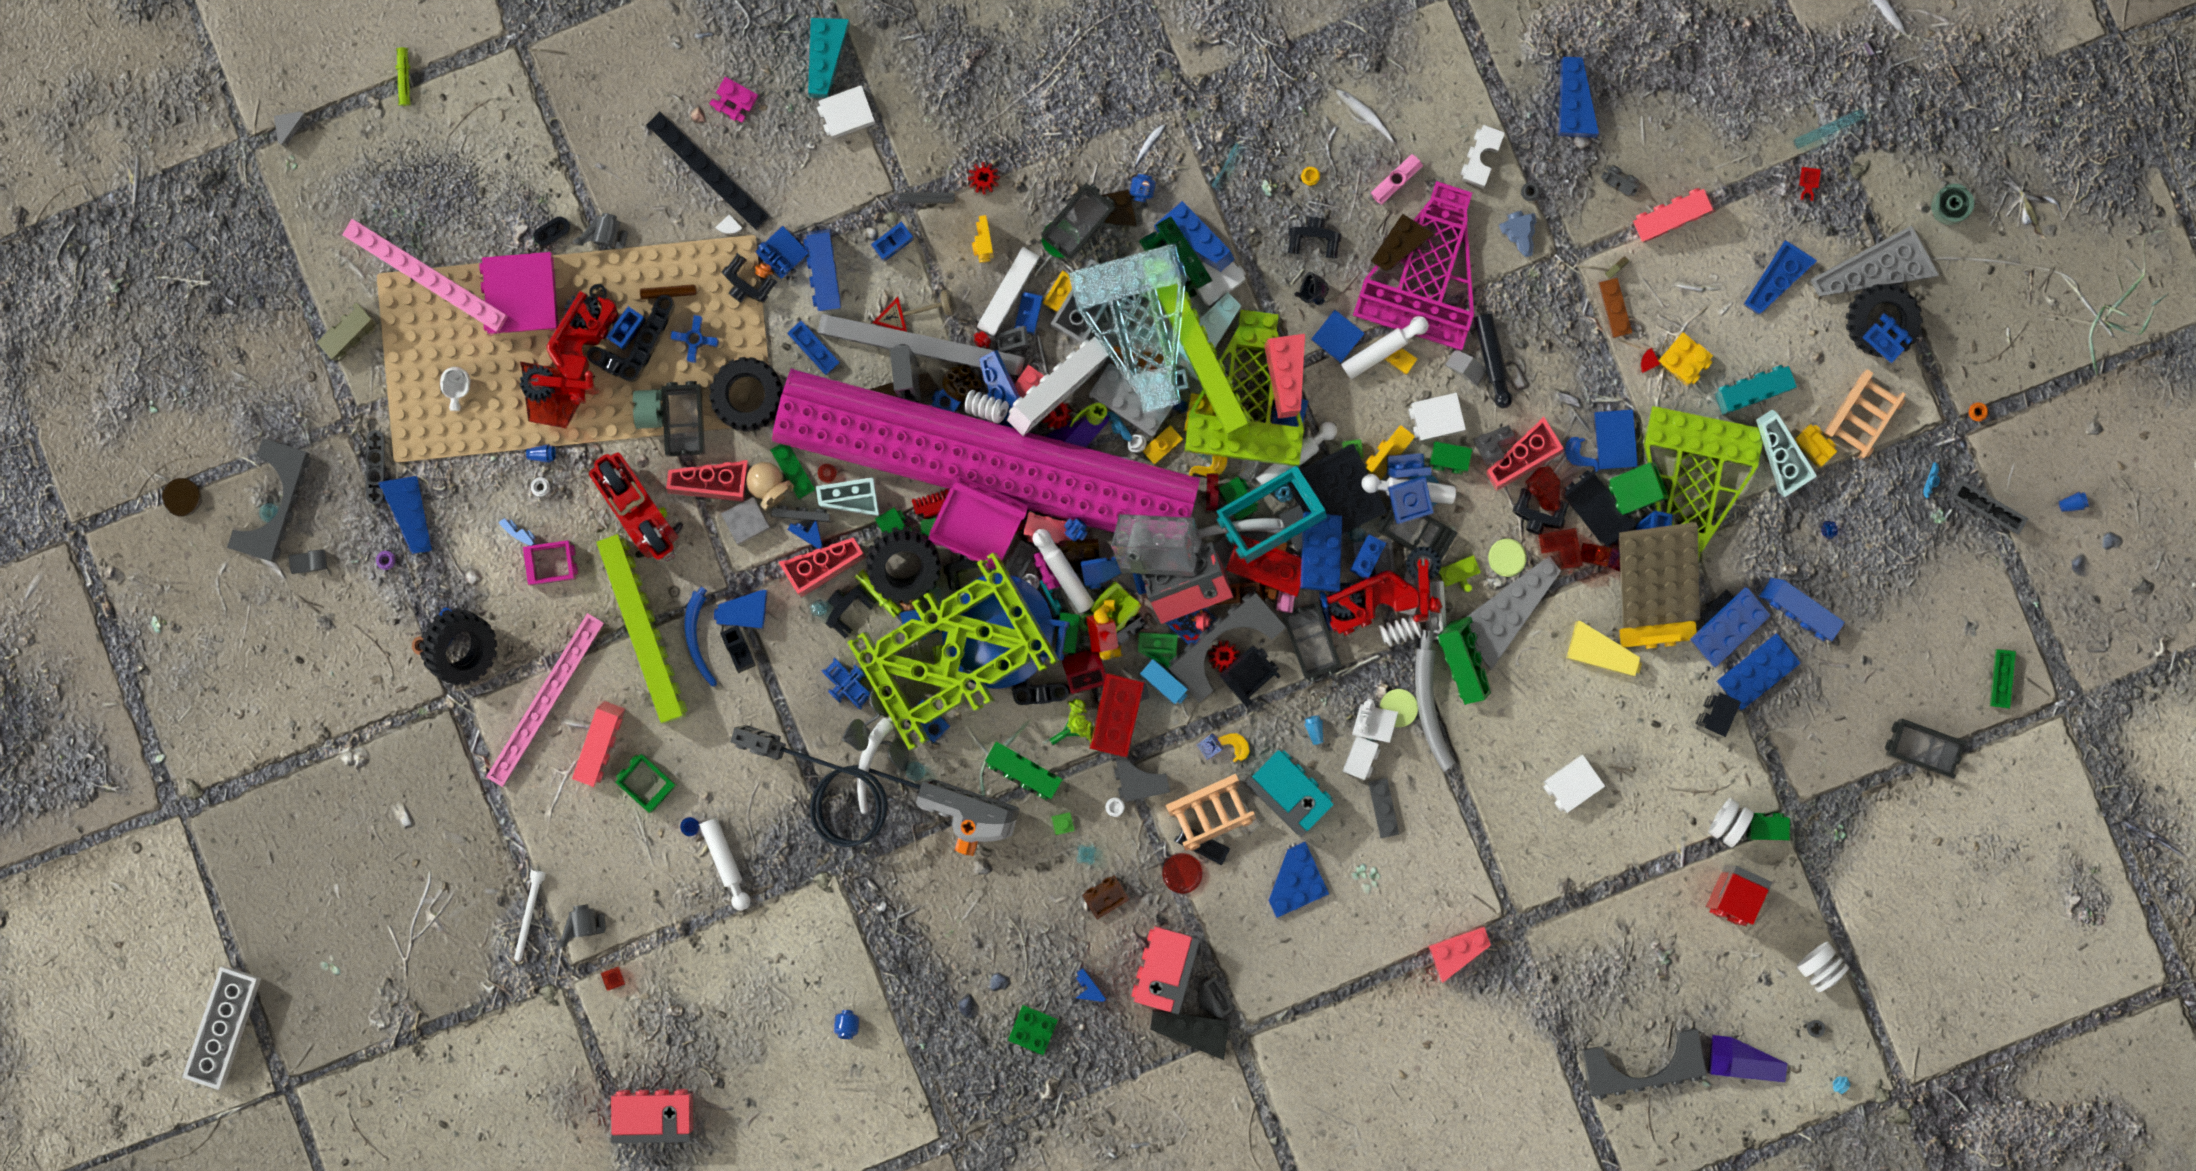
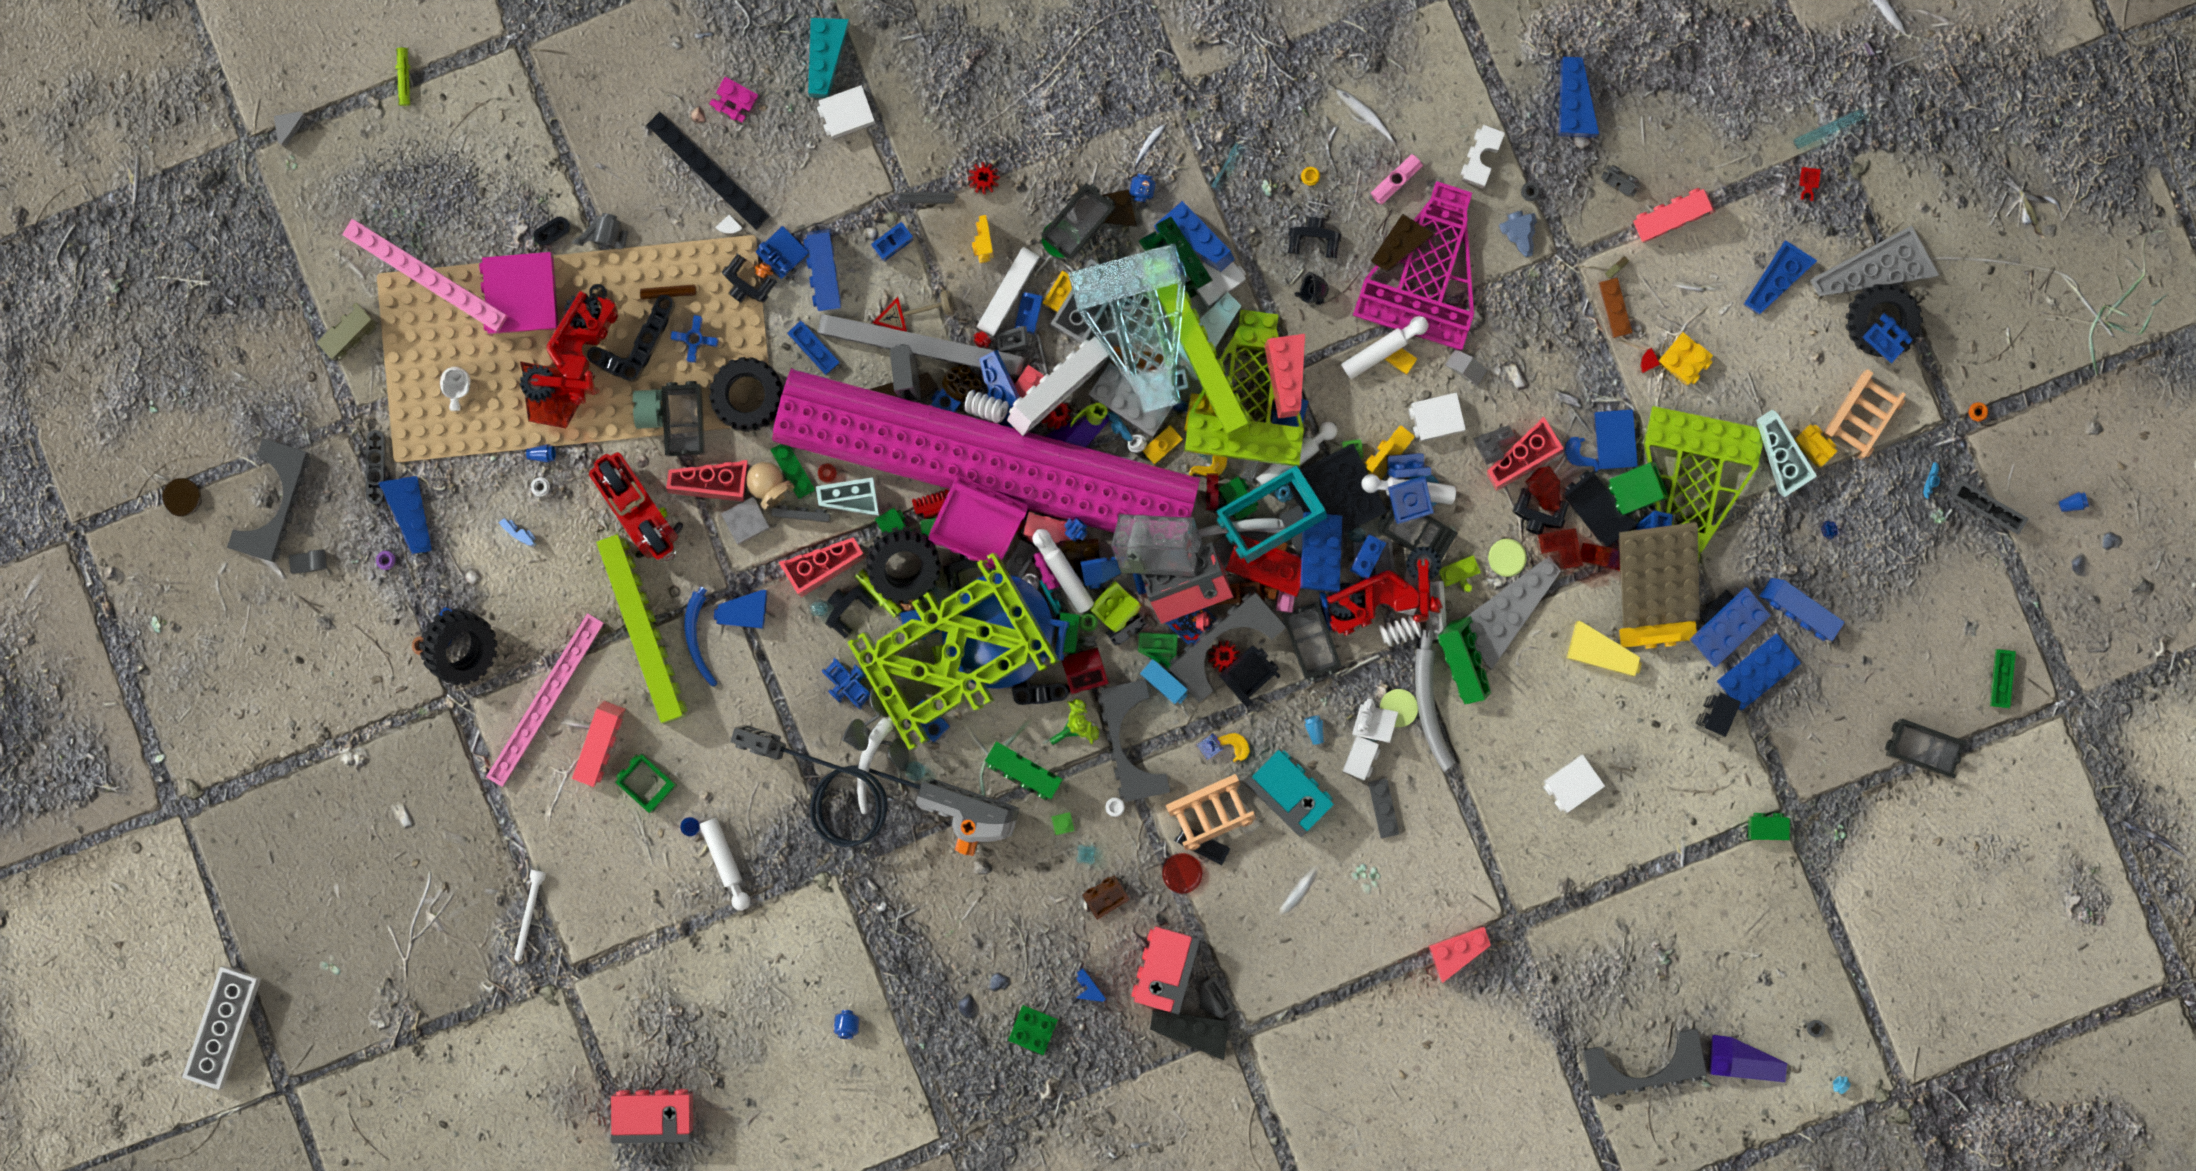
(262, 512): clear light blue plate -> none
(530, 566): dark pink window -> none
(581, 923): dark grey piece -> none
(613, 978): clear red plate -> none
(626, 328): blue brick -> none
(738, 649): black brick -> none
(812, 537): blue slope -> none
(1103, 632): red torso -> none
(1116, 715): red tile -> none
(1296, 882): blue plate -> none
(1337, 336): blue tile -> none
(1450, 457): green brick -> none
(1493, 359): black piece -> none
(1731, 822): white wheel -> none
(1738, 895): red piece -> none
(1755, 390): teal wedge -> none
(1821, 965): white wheel -> none
(1960, 197): sand green brick -> none

